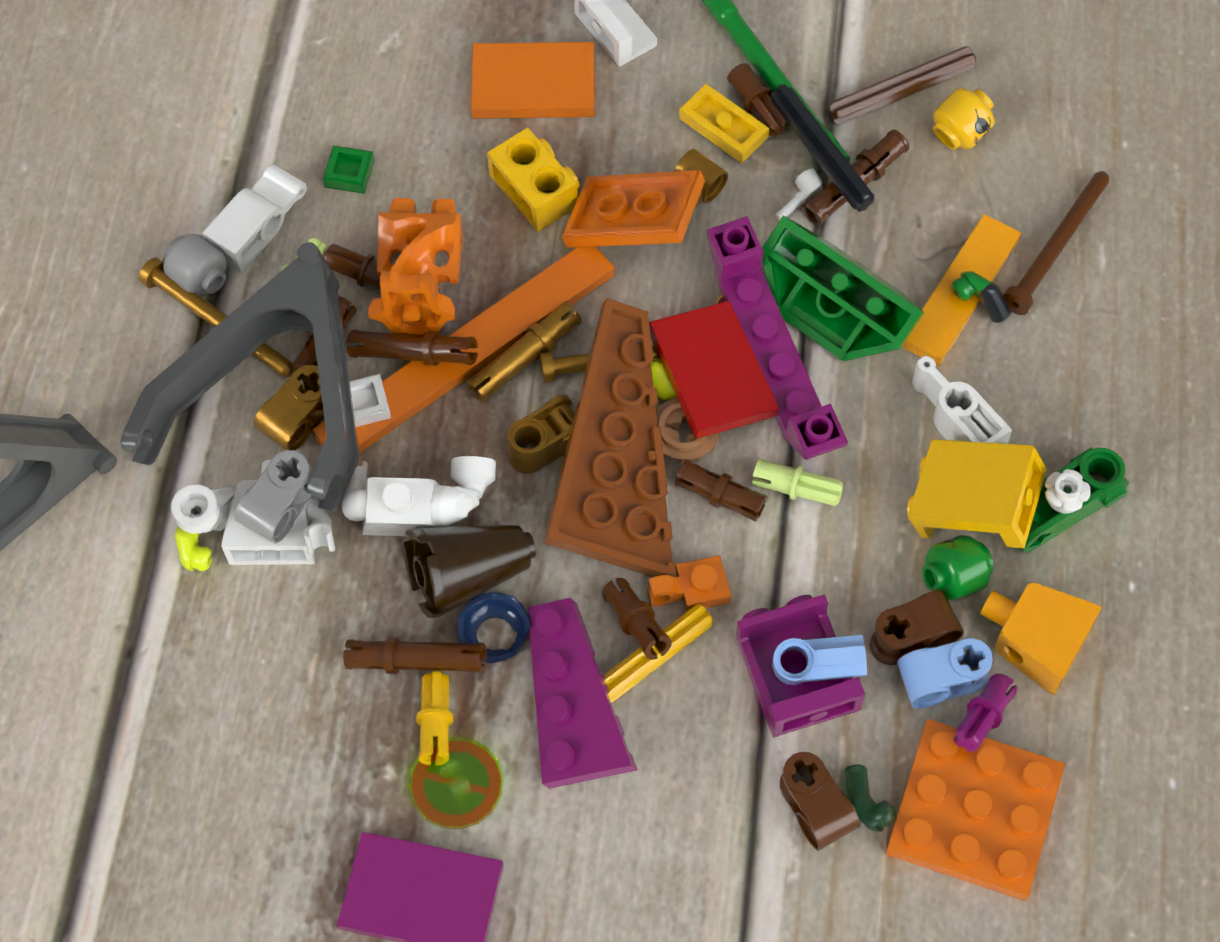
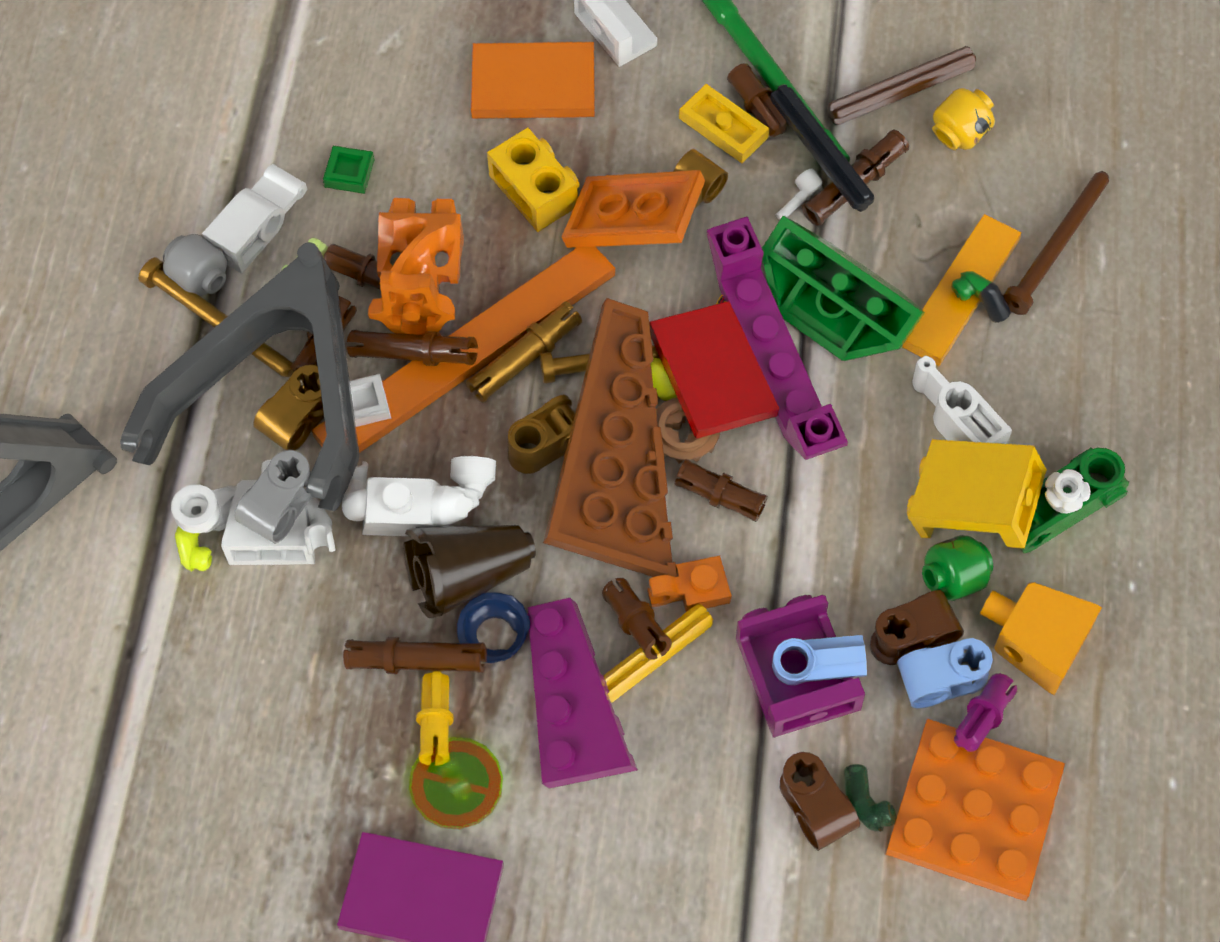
(797, 482): yellowish green axle -> none

